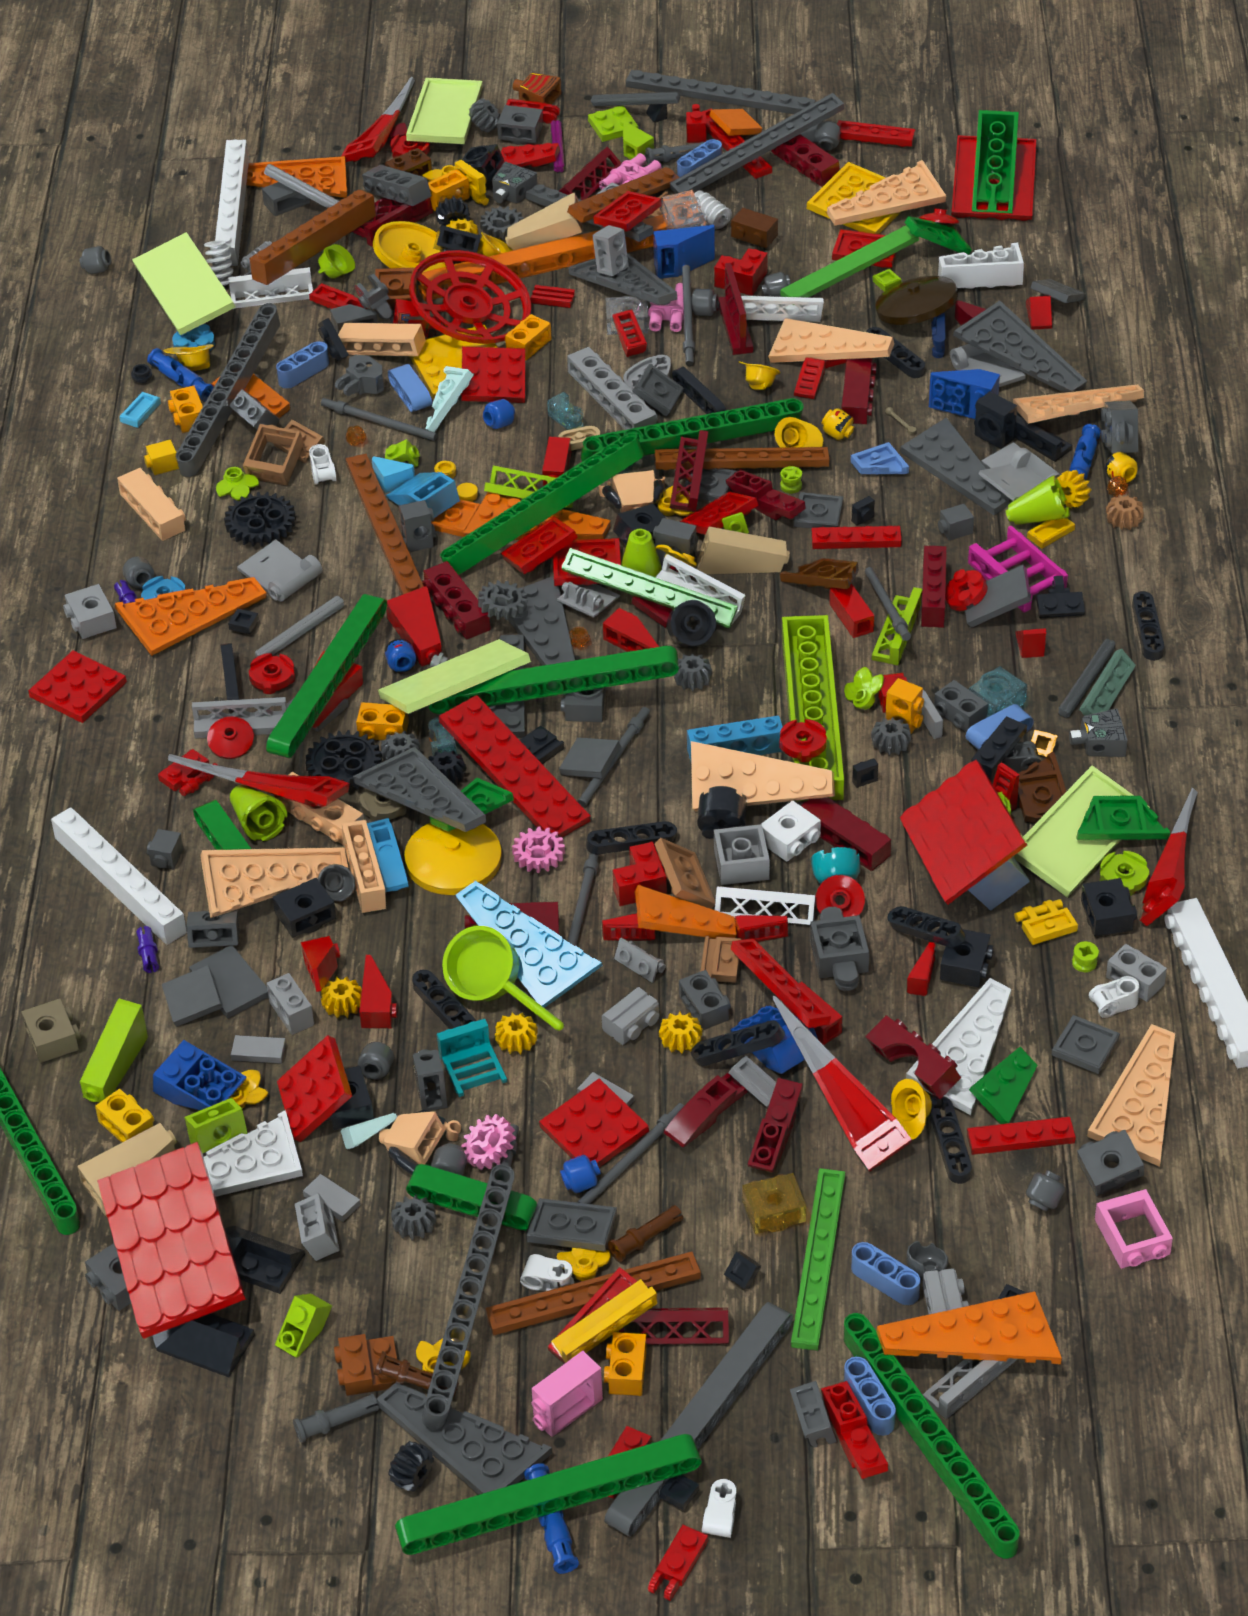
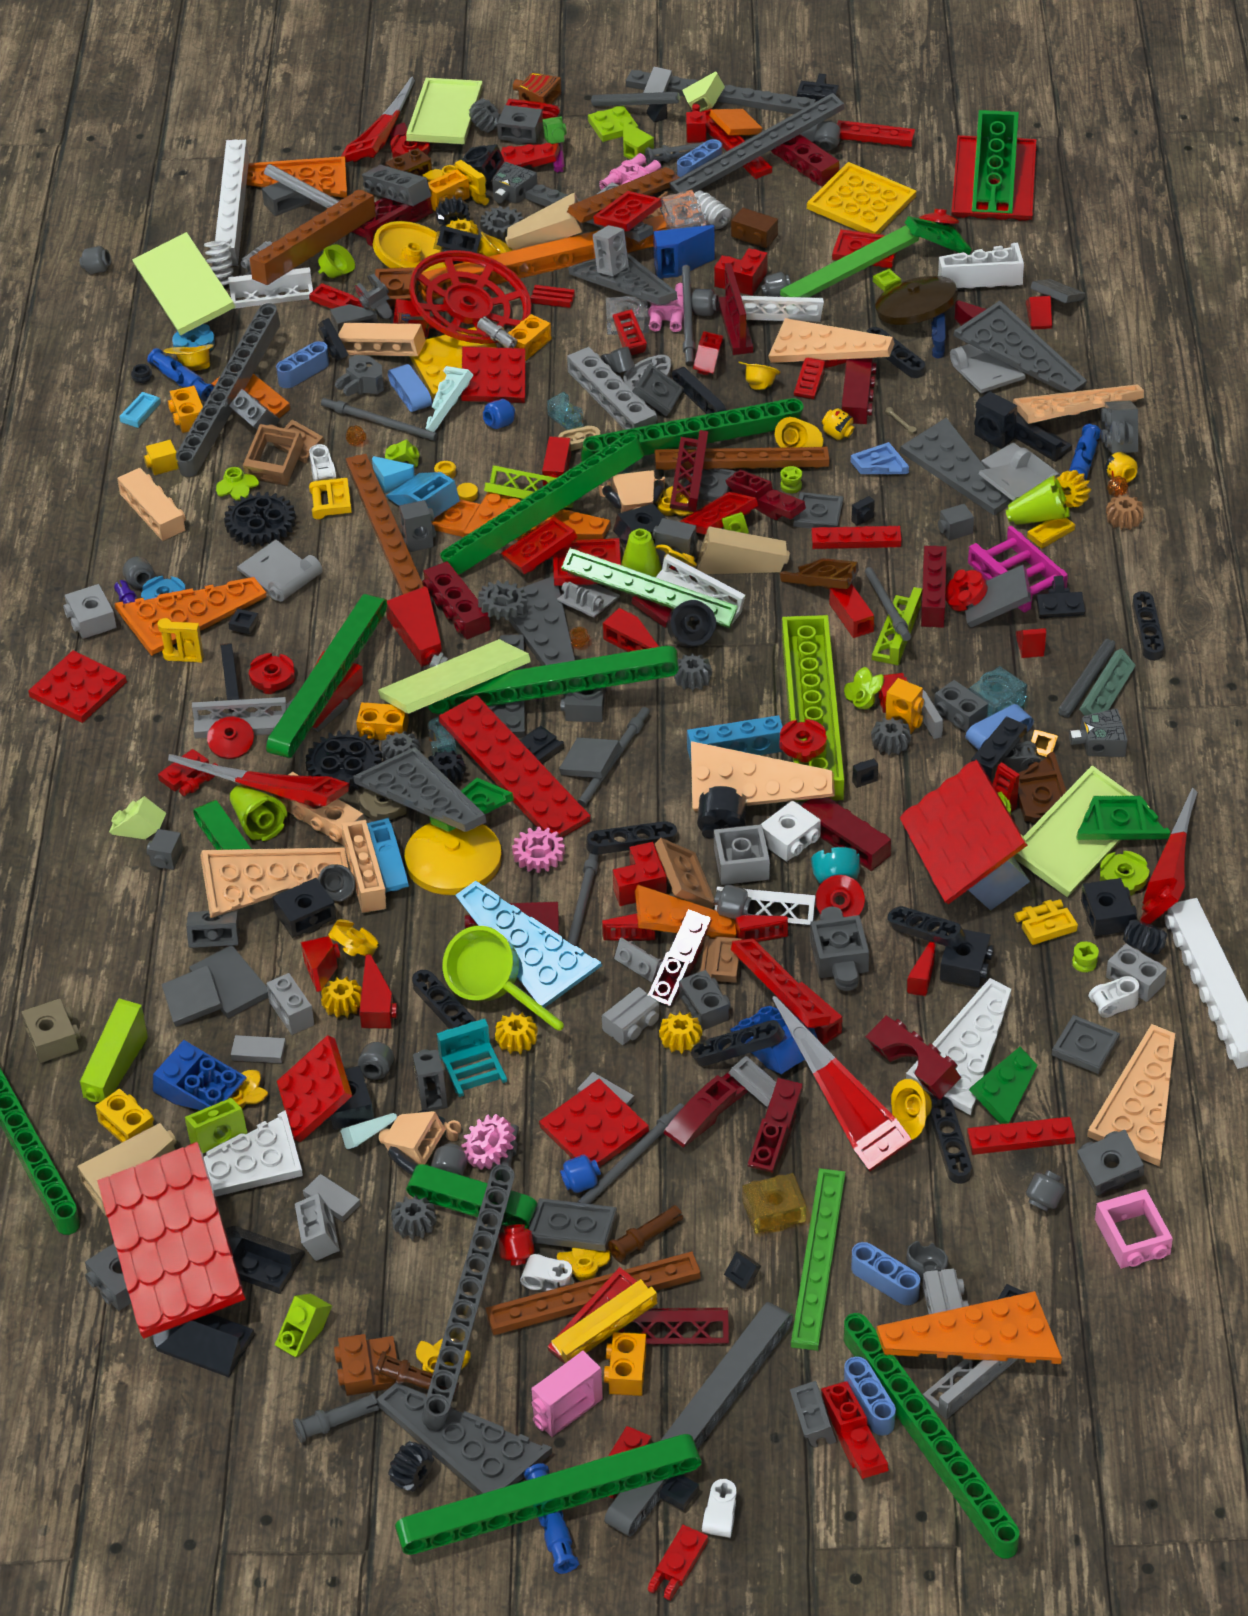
(119, 876): white brick -> none
(138, 819): none -> yellowish green slope
(147, 949): dark purple pin -> none
(187, 639): none -> yellow plate
(301, 627): light grey axle -> none
(337, 497): none -> yellow plate
(353, 940): none -> yellow plate
(400, 655): blue head -> none
(497, 333): none -> light grey pin
(516, 1244): none -> red head
(554, 130): none -> bright green brick
(589, 168): dark red fence -> none
(619, 360): none -> dark grey piece
(658, 80): none -> light grey tile
(681, 958): none -> slope
(704, 92): none -> yellowish green slope
(707, 353): none -> slope
(732, 901): none -> dark grey head
(818, 89): none -> black hinge
(894, 194): light nougat wing -> none
(960, 390): blue slope -> none
(1145, 937): none -> black gear

